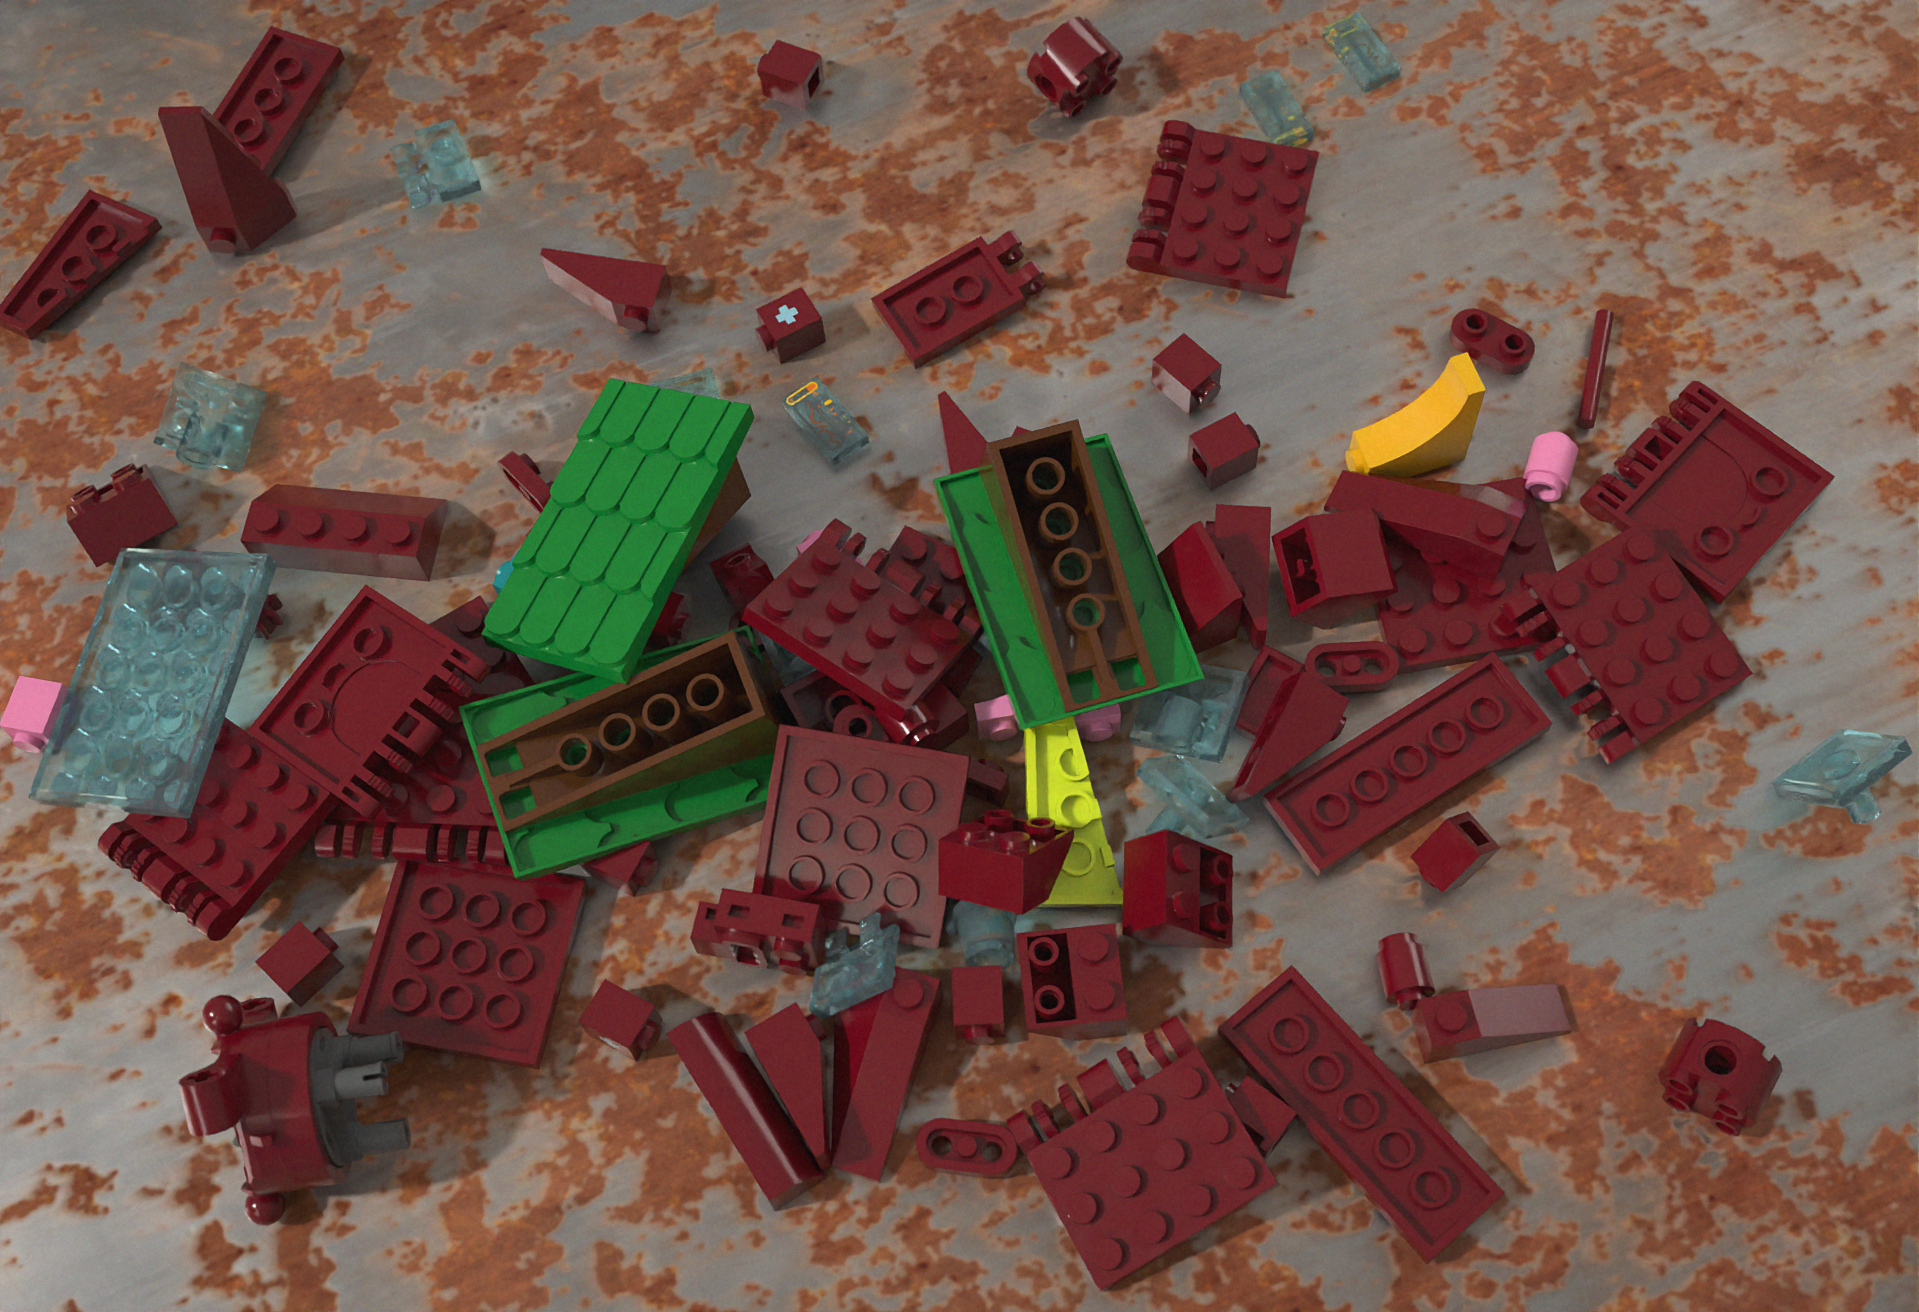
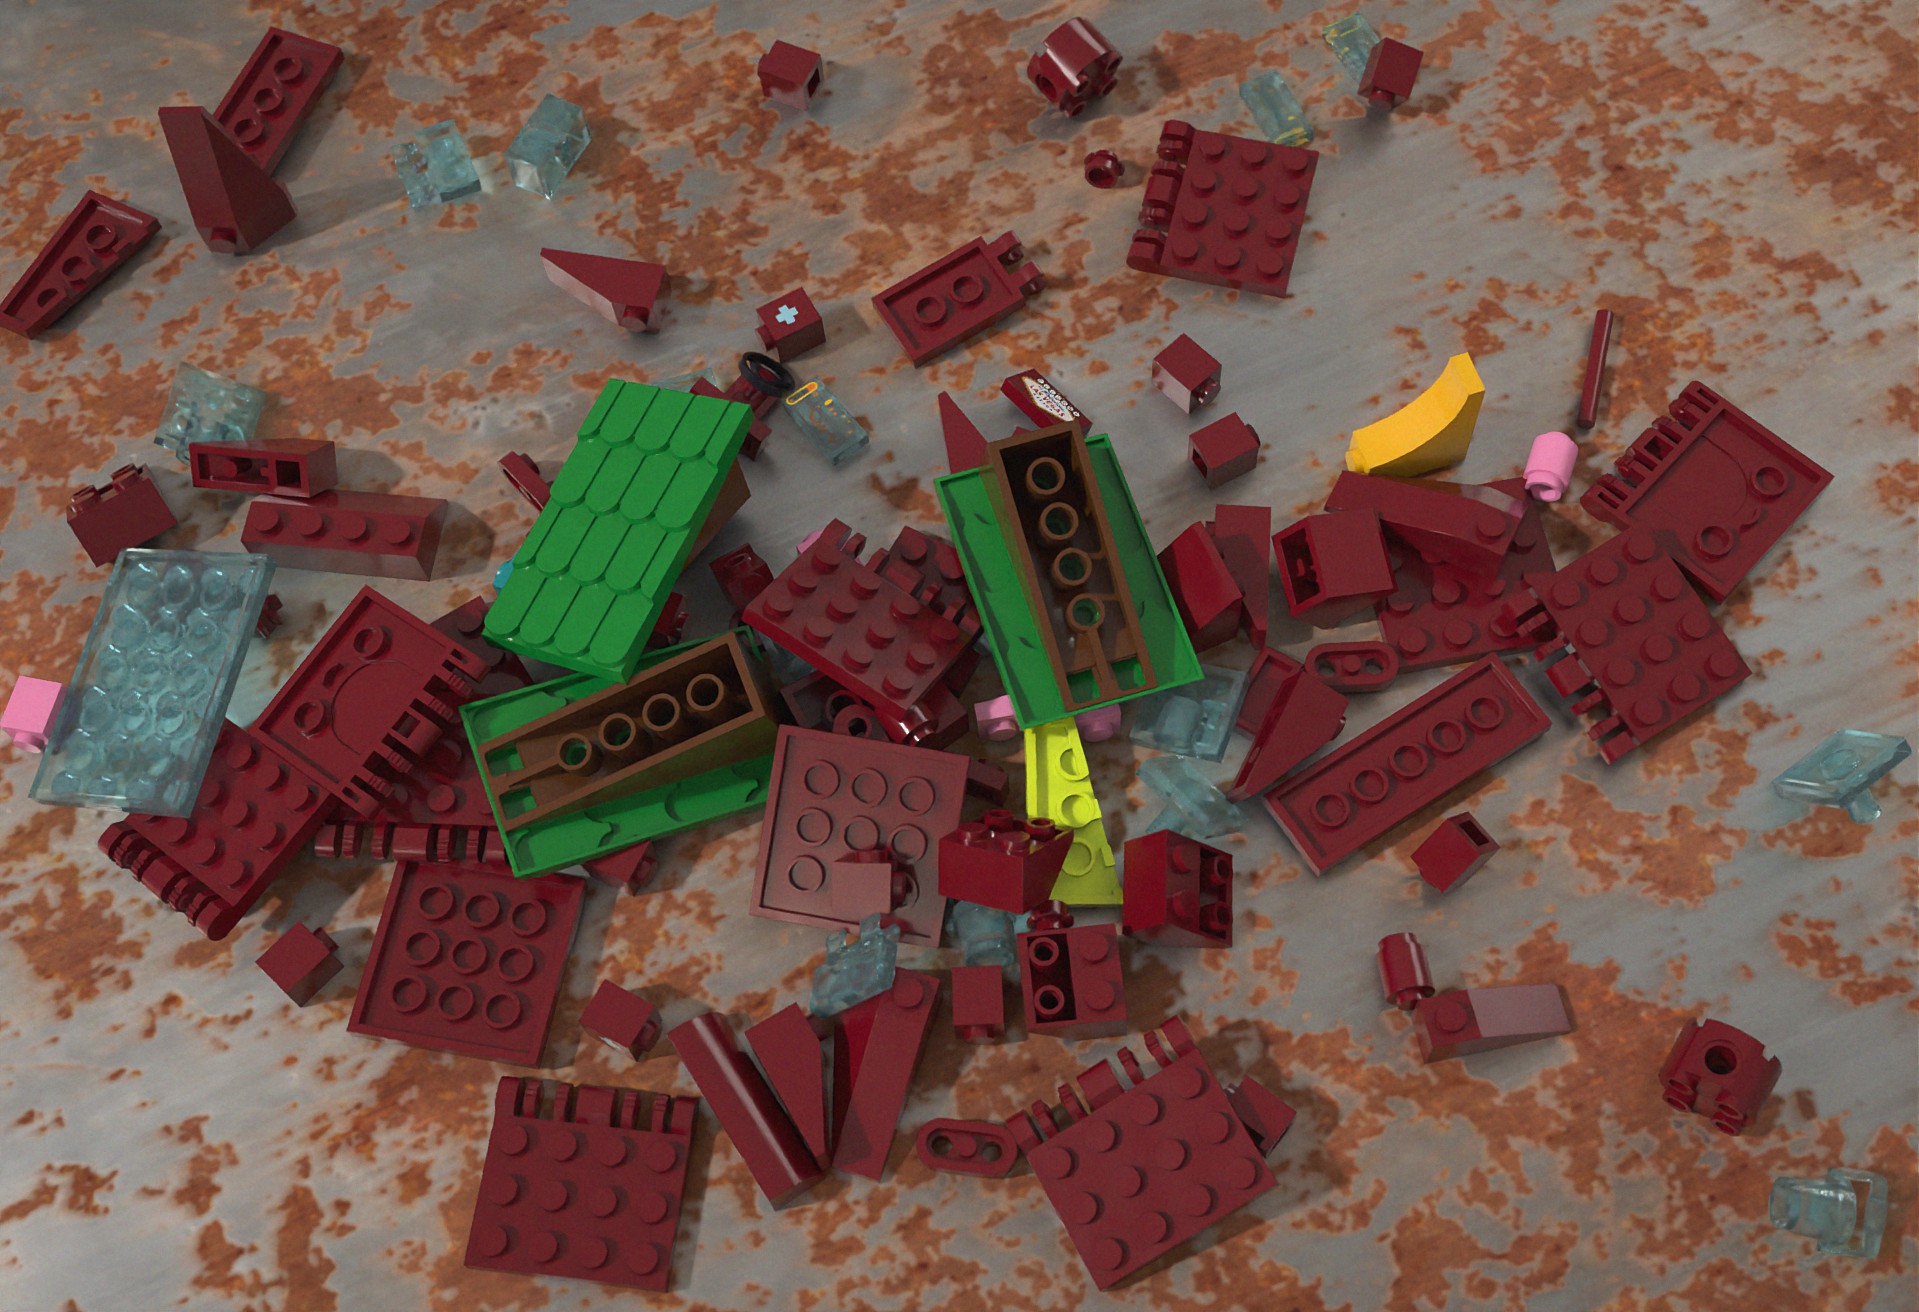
(265, 466): none -> dark red slope
(290, 1098): dark red piece -> none
(548, 145): none -> clear light blue brick
(582, 1194): none -> dark red hinge
(754, 387): none -> dark red piece
(761, 931): dark red piece -> none
(867, 883): none -> dark red brick
(1042, 401): none -> tile
(1050, 916): none -> dark red plate
(1103, 169): none -> dark red plate
(1360, 1114): dark red plate -> none
(1390, 74): none -> dark red brick
(1490, 341): dark red plate -> none
(1827, 1210): none -> clear light blue piece

